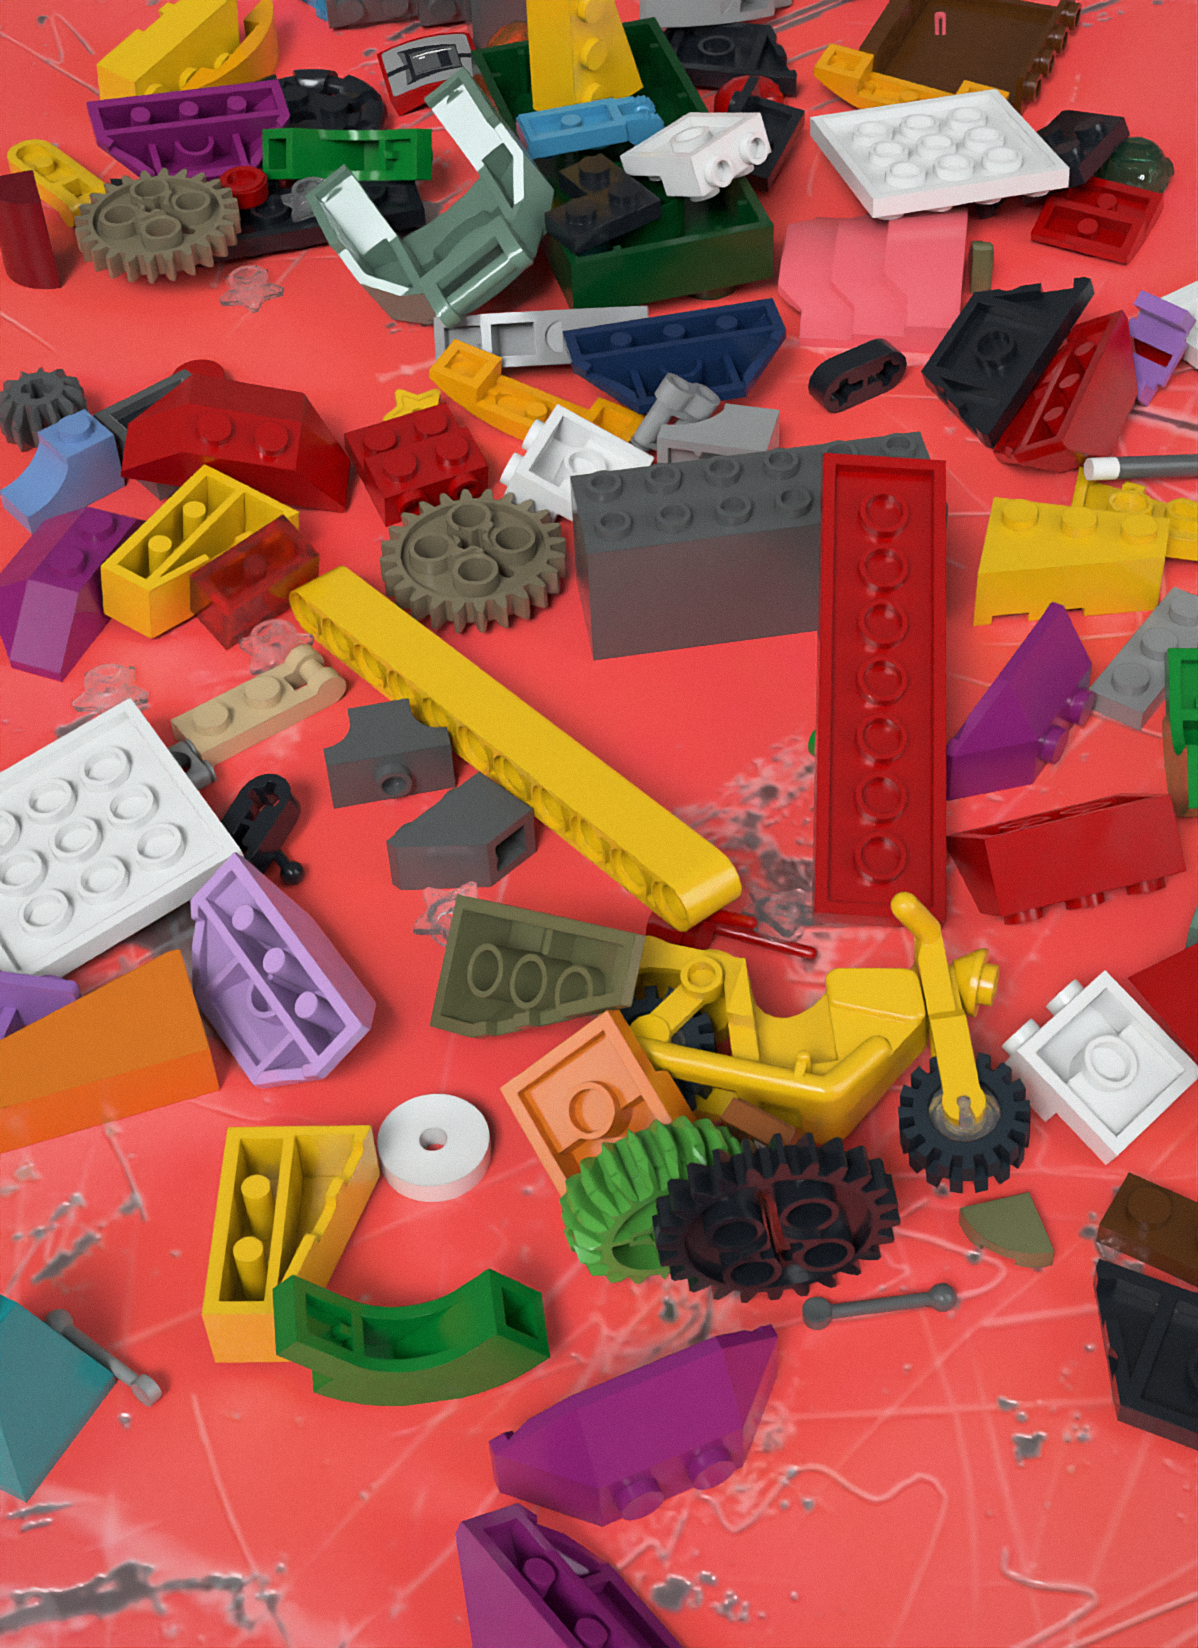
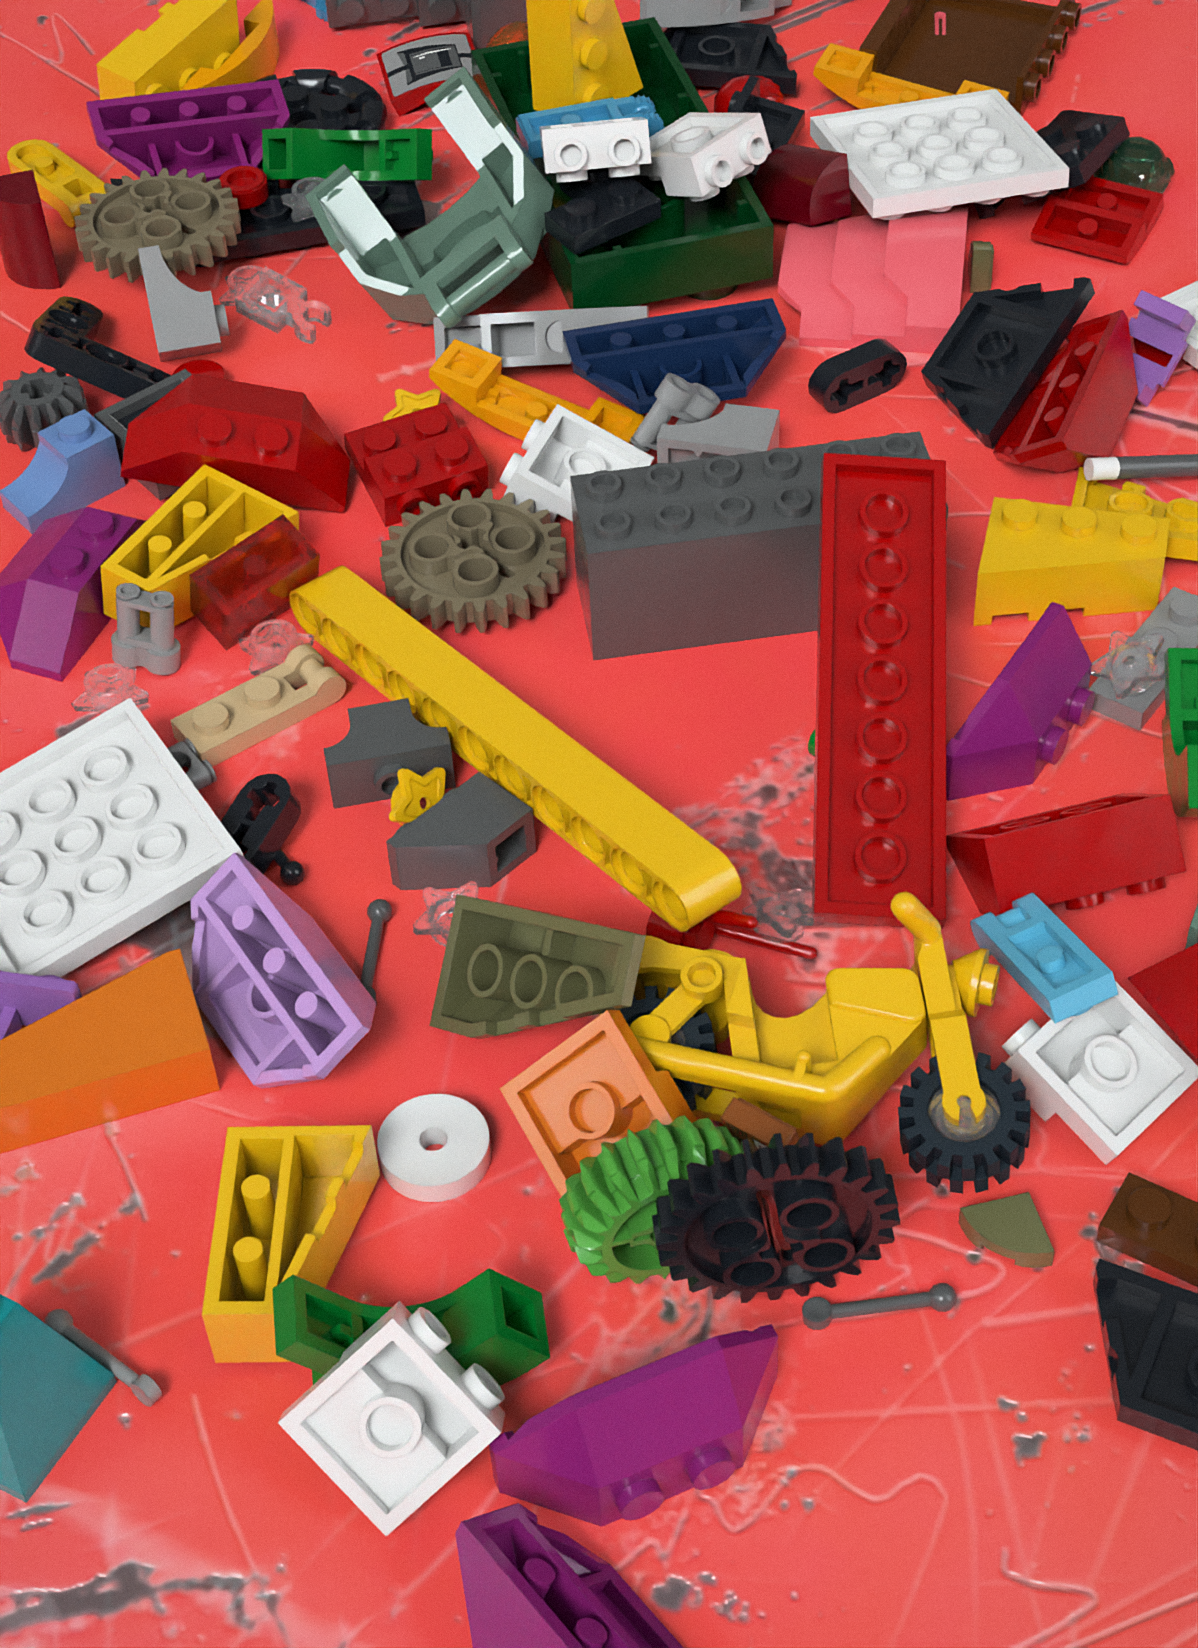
(65, 341): none -> black beam
(144, 646): none -> light grey piece
(182, 318): none -> light grey arch
(279, 302): none -> clear plate
(379, 912): none -> dark grey hinge
(396, 1416): none -> white plate
(410, 790): none -> yellow plate
(583, 146): none -> white plate
(804, 185): none -> dark red brick
(1045, 958): none -> medium azure plate
(1137, 676): none -> clear plate

